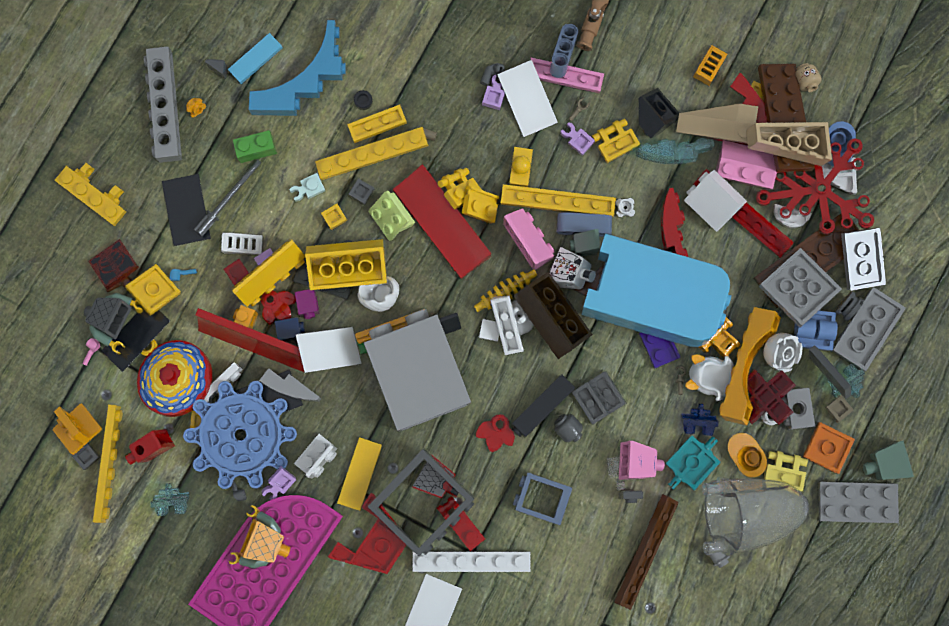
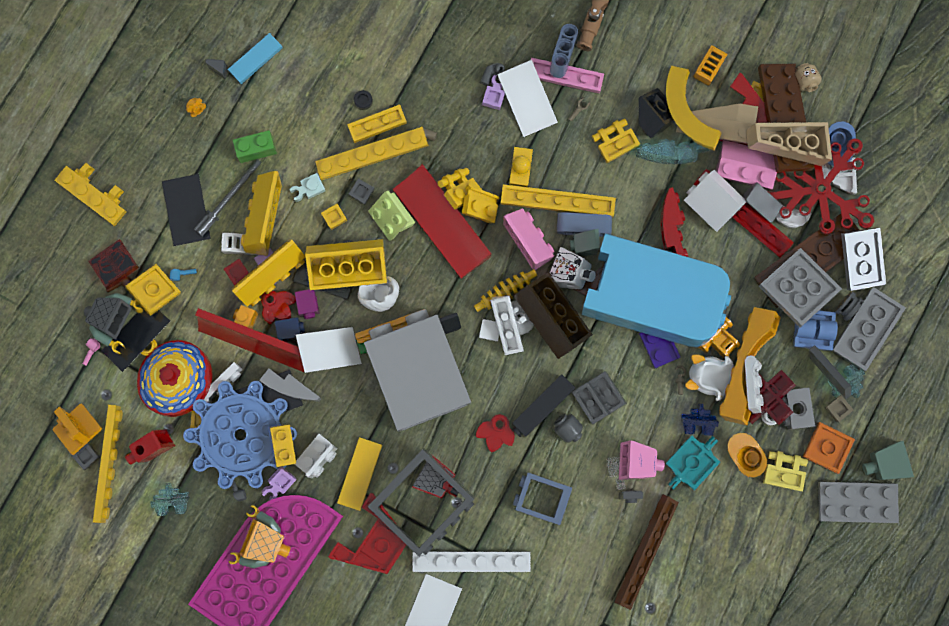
(172, 150): light grey brick -> none
(262, 213): none -> yellow slope
(282, 445): none -> yellow brick
(286, 98): dark azure arch -> none
(464, 527): red plate -> none
(579, 140): lavender plate -> none
(625, 202): white plate -> none
(682, 114): none -> yellow tile
(719, 559): light grey brick -> none
(750, 513): clear windscreen -> none
(753, 384): none -> white plate
(763, 201): none -> slope
(782, 351): white cylinder -> none

